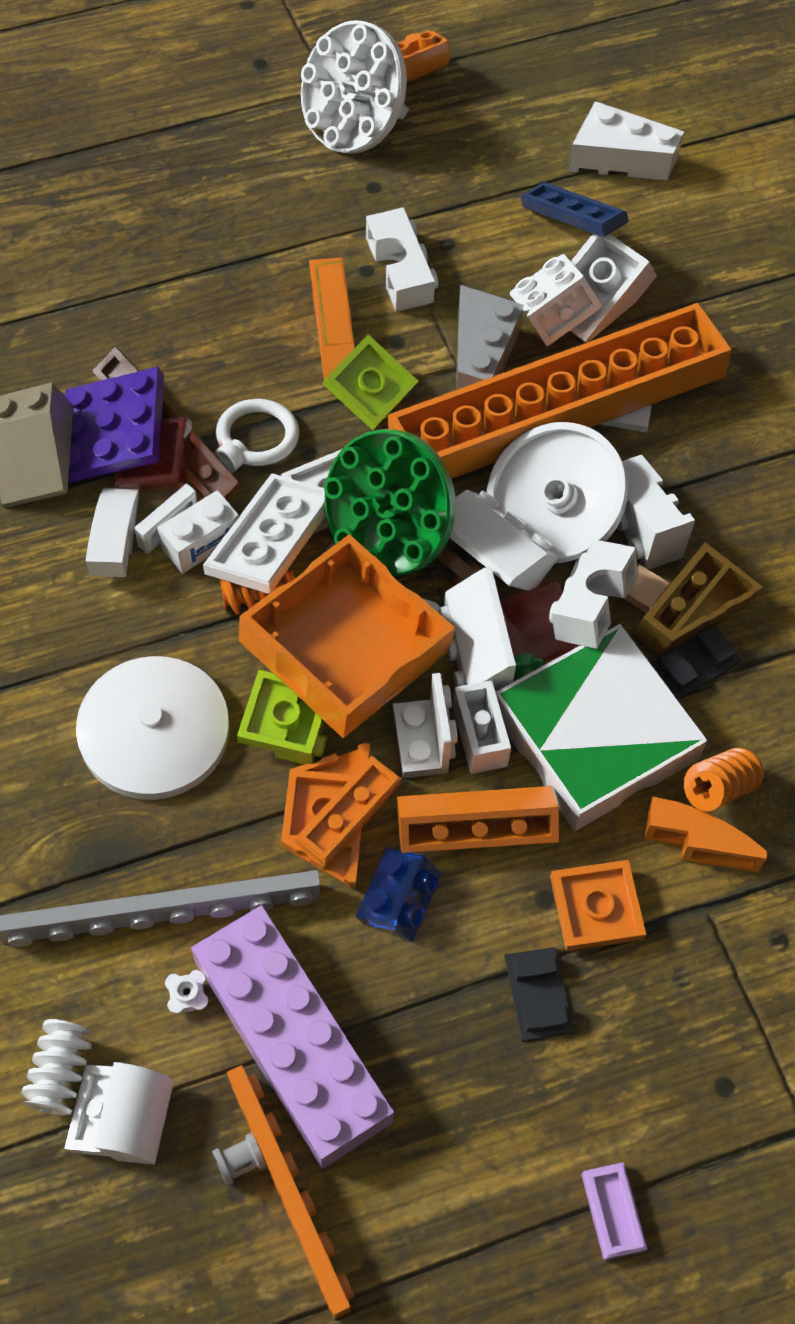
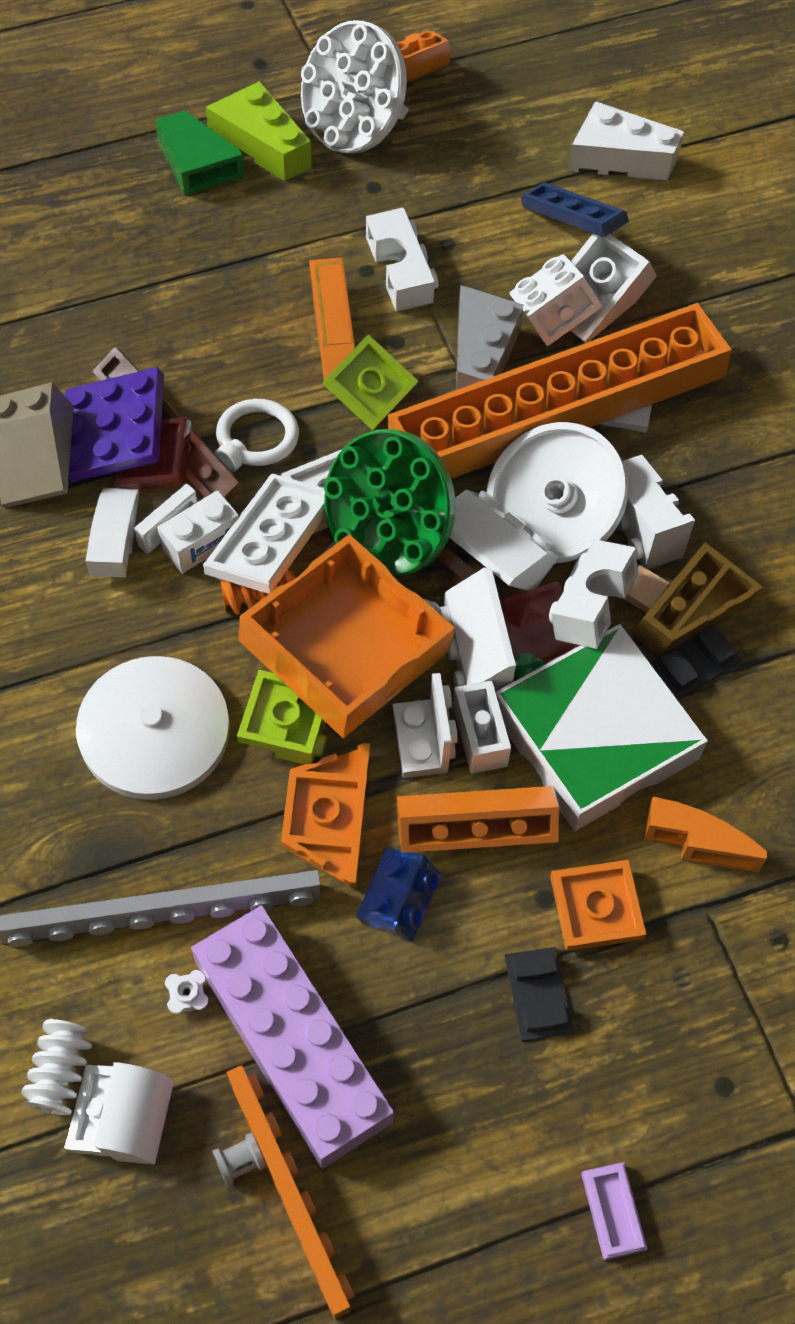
(197, 153): none -> green slope
(262, 130): none -> lime wedge
(348, 811): orange tile -> none
(723, 779): orange piece -> none

